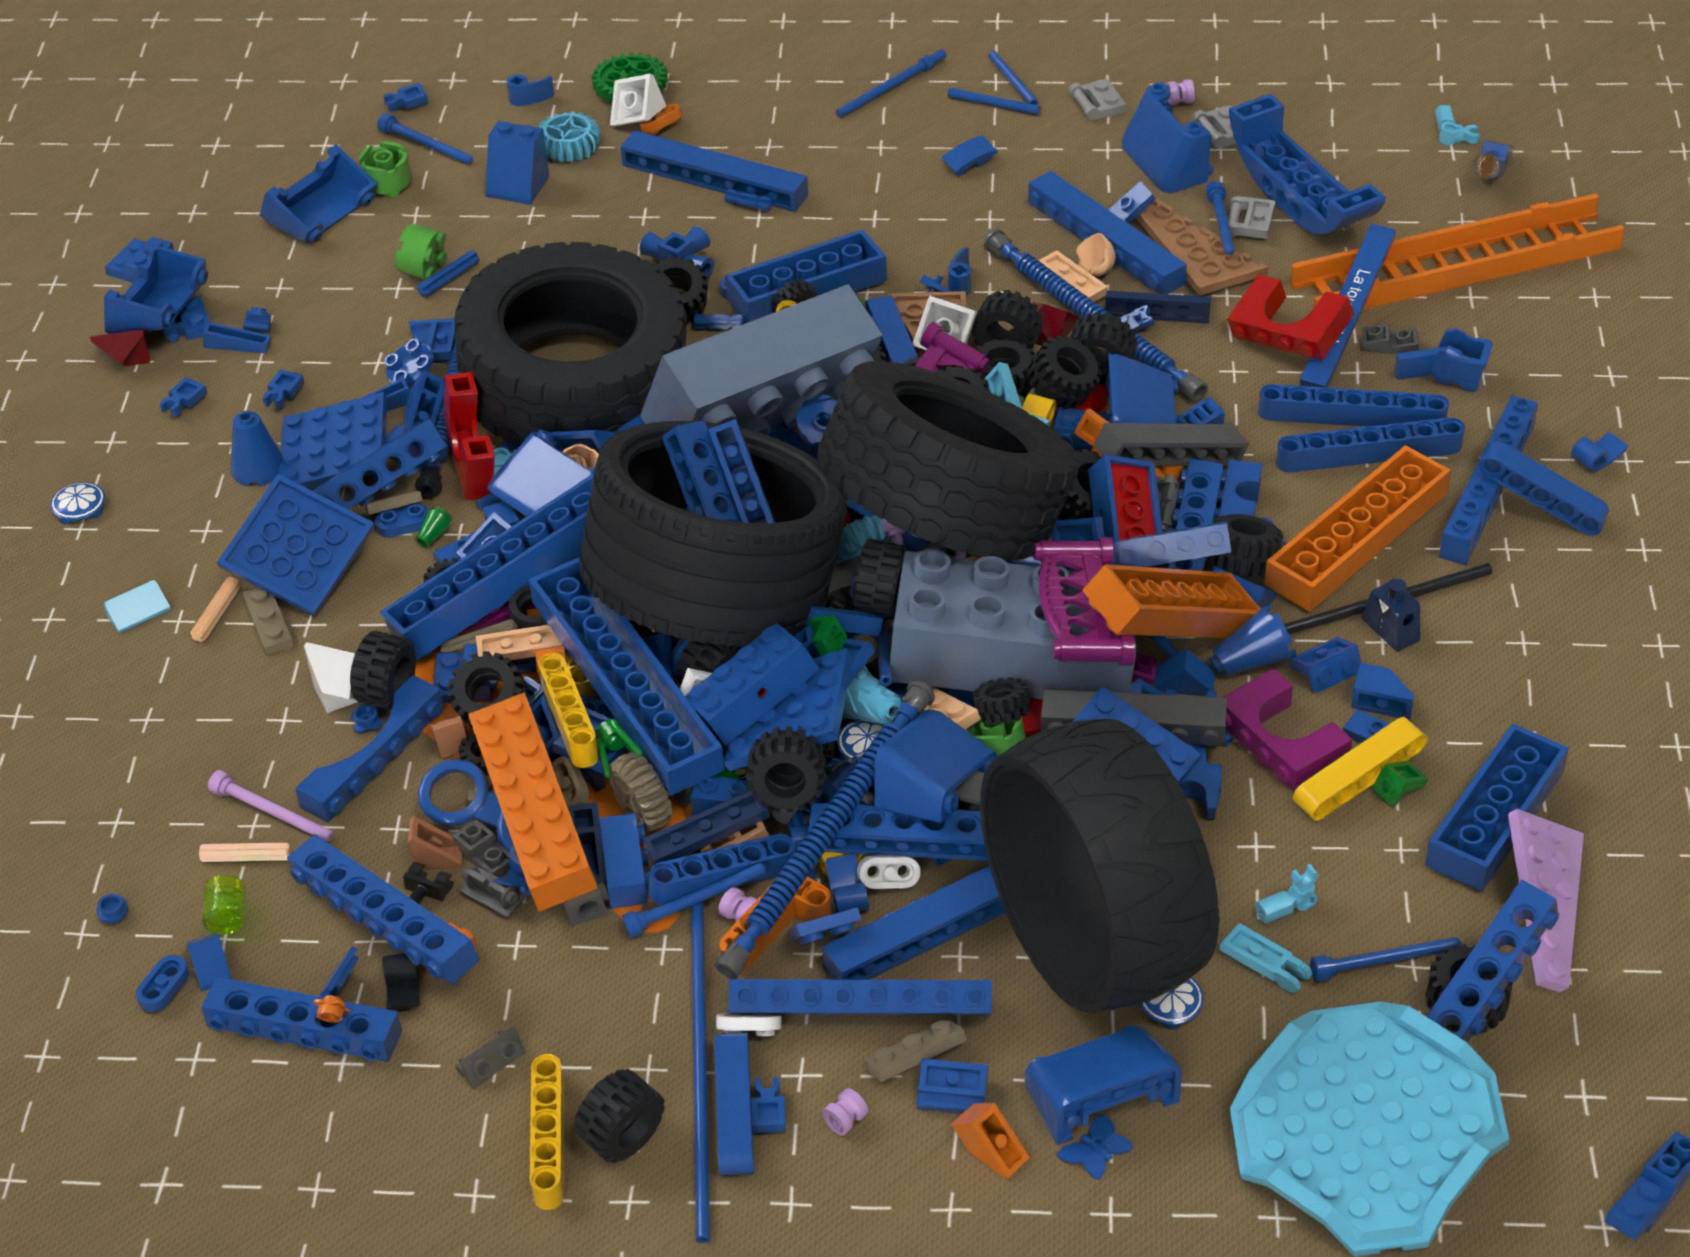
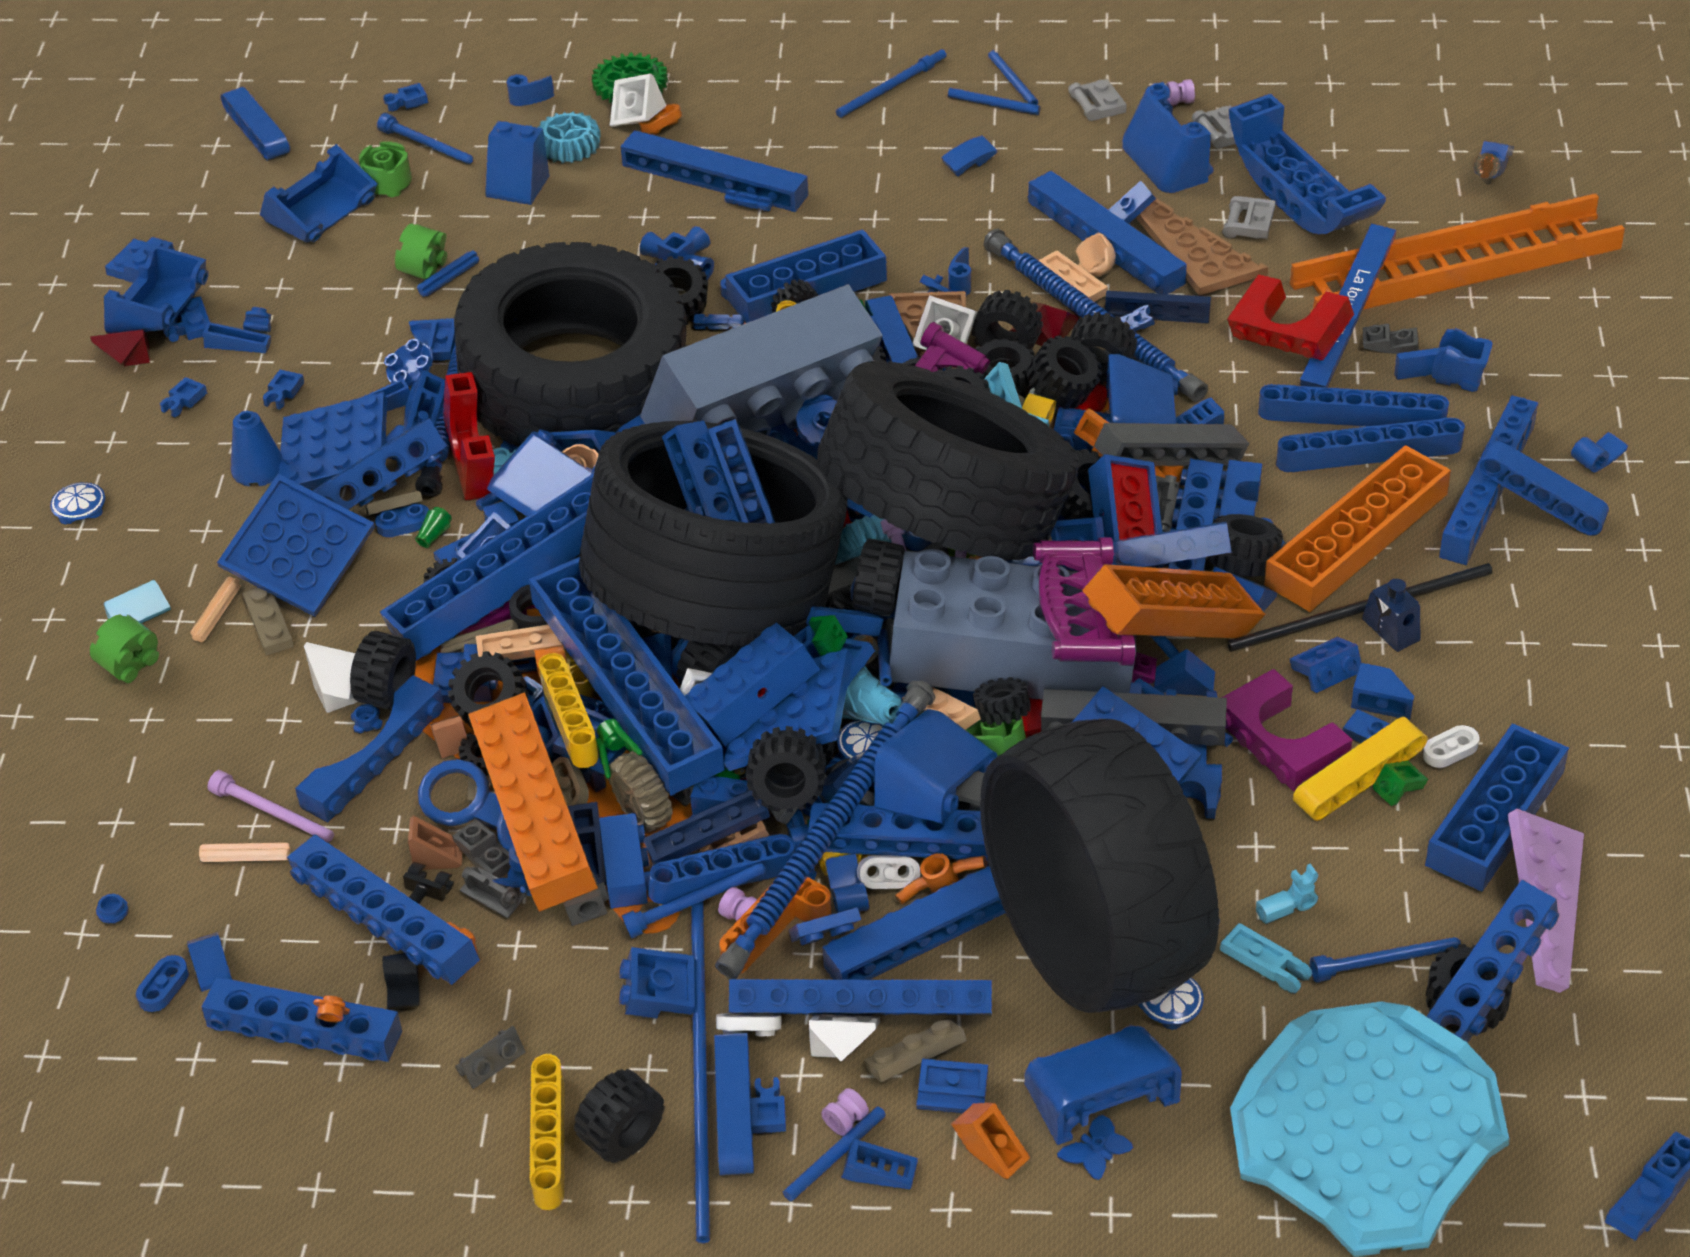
(124, 647): none -> bright green brick
(223, 904): clear neon green wheel -> none
(255, 123): none -> blue beam
(339, 974): blue piece -> none
(657, 983): none -> blue plate
(833, 1154): none -> blue bar
(839, 1034): none -> white slope
(867, 1174): none -> blue slope
(939, 872): none -> orange piece
(1216, 194): blue piece -> none
(1254, 644): blue cone -> none
(1447, 746): none -> white plate
(1452, 133): medium azure bar -> none

